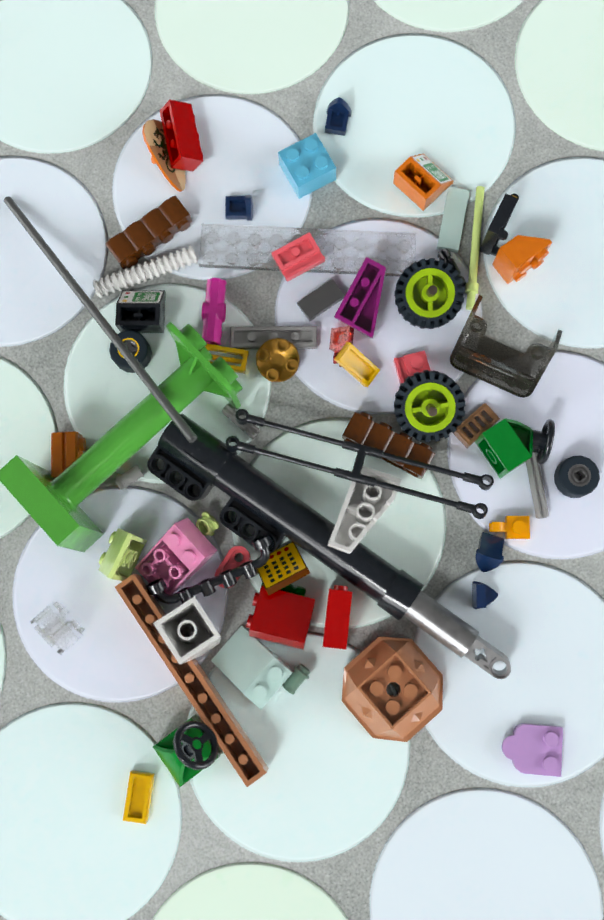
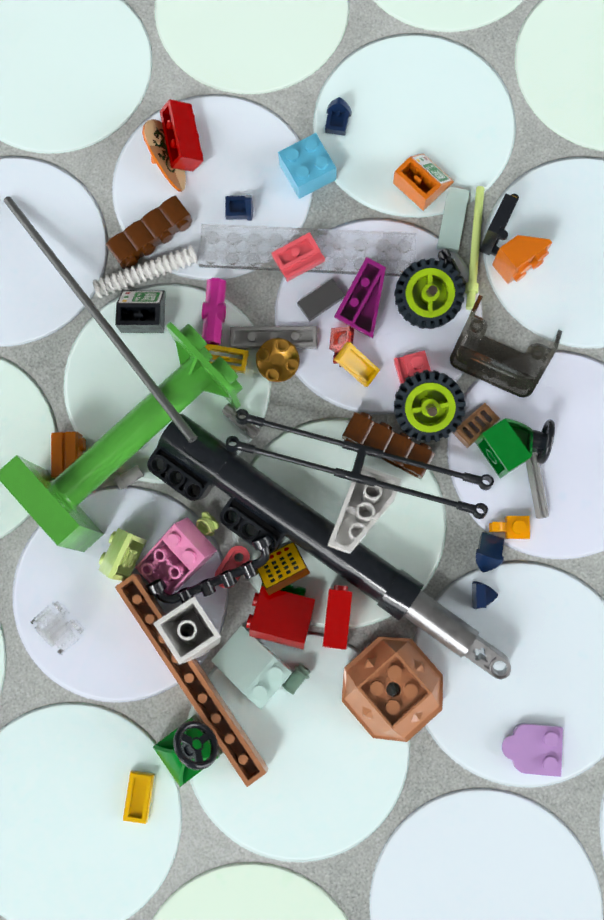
(135, 343): black wheel -> none
(570, 482): black wheel -> none

